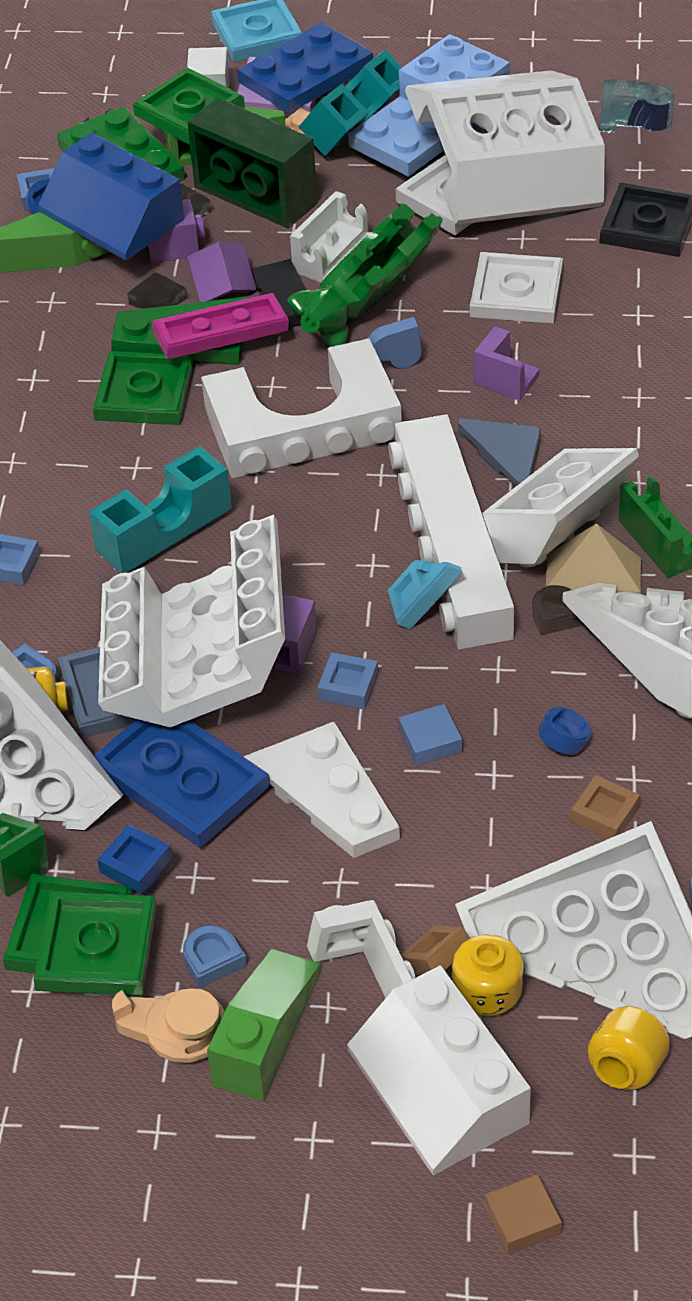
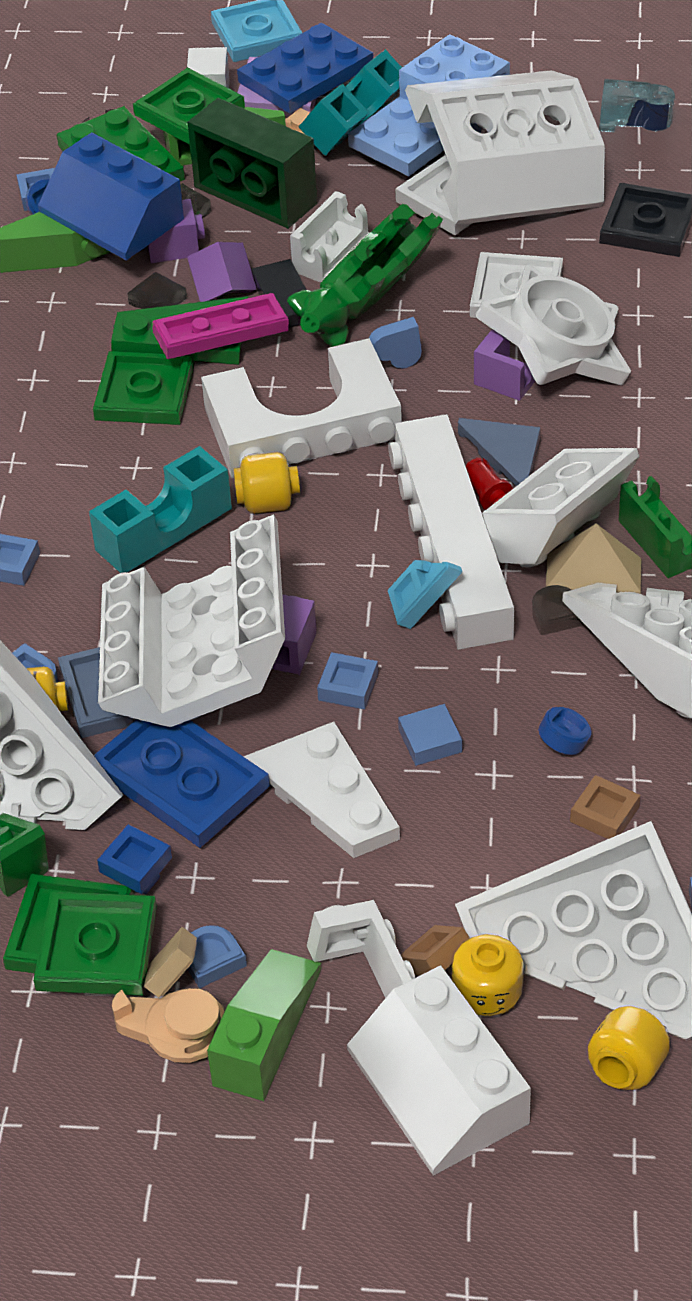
(171, 962): none -> tan tile
(265, 482): none -> yellow head
(486, 482): none -> red pin
(523, 1214): medium nougat tile -> none
(558, 328): none -> white plate

